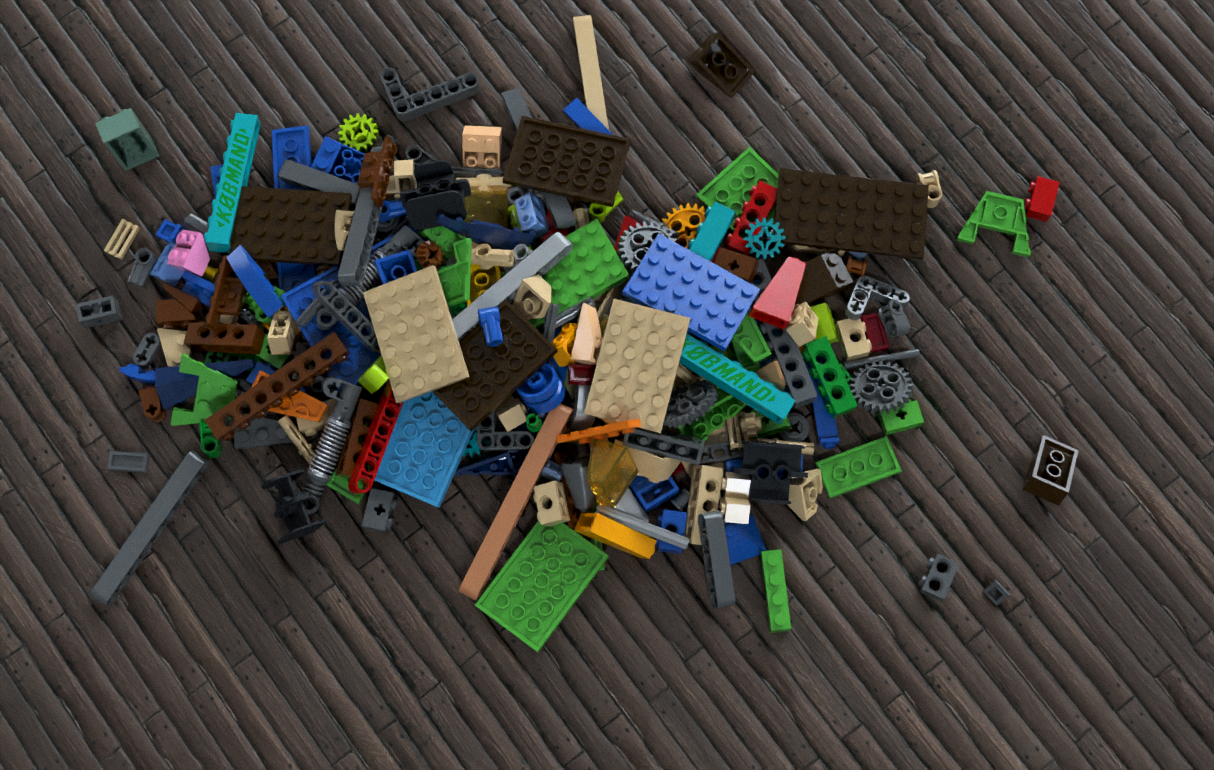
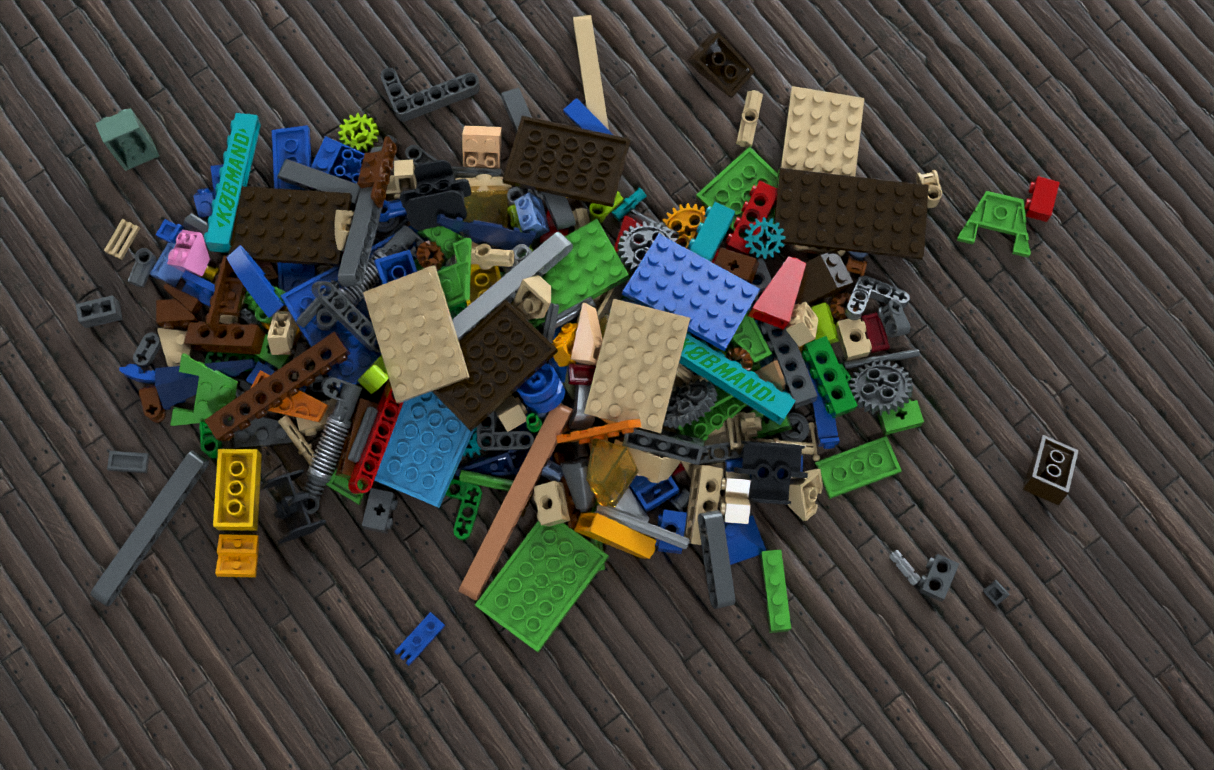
(203, 202): none -> blue bracket
(237, 489): none -> yellow brick
(237, 555): none -> light orange slope
(363, 434): none -> dark grey axle
(420, 638): none -> blue hinge
(463, 495): none -> green beam
(485, 480): none -> bright green axle
(490, 321): blue piece -> none
(627, 203): none -> teal pin
(740, 353): none -> dark orange gear
(751, 109): none -> tan piece
(815, 457): none -> tan hinge
(822, 132): none -> tan plate
(838, 311): none -> dark orange gear
(905, 567): none -> light grey axle

